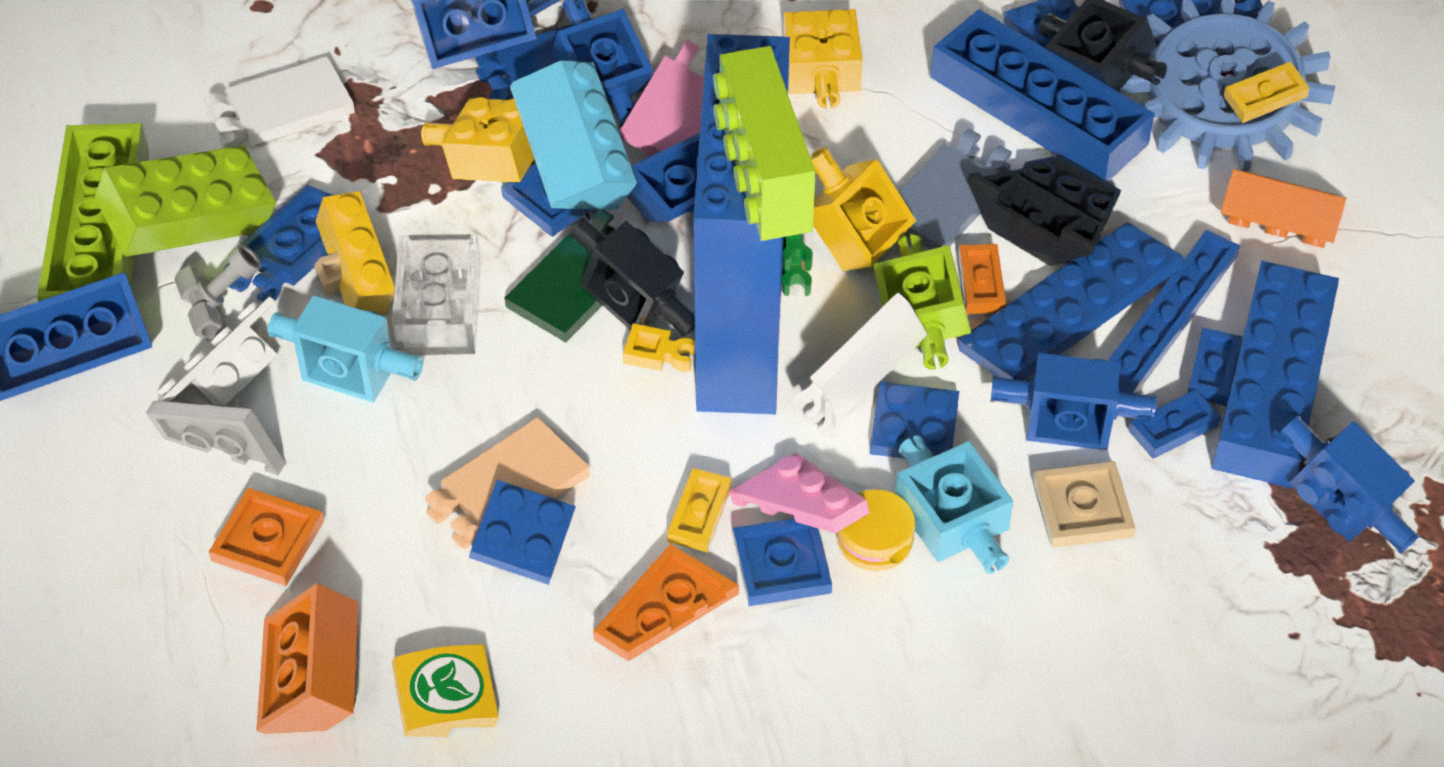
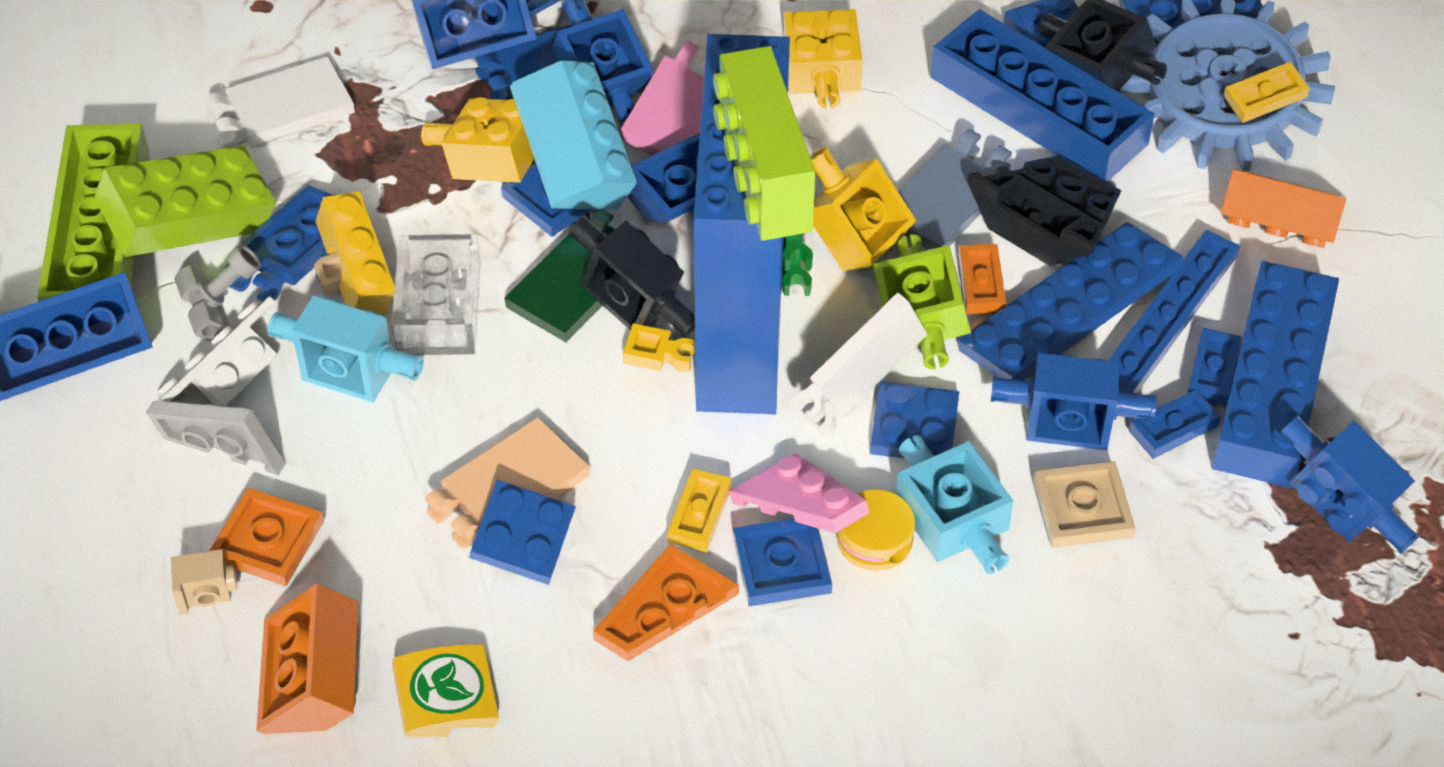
(201, 579): none -> tan brick

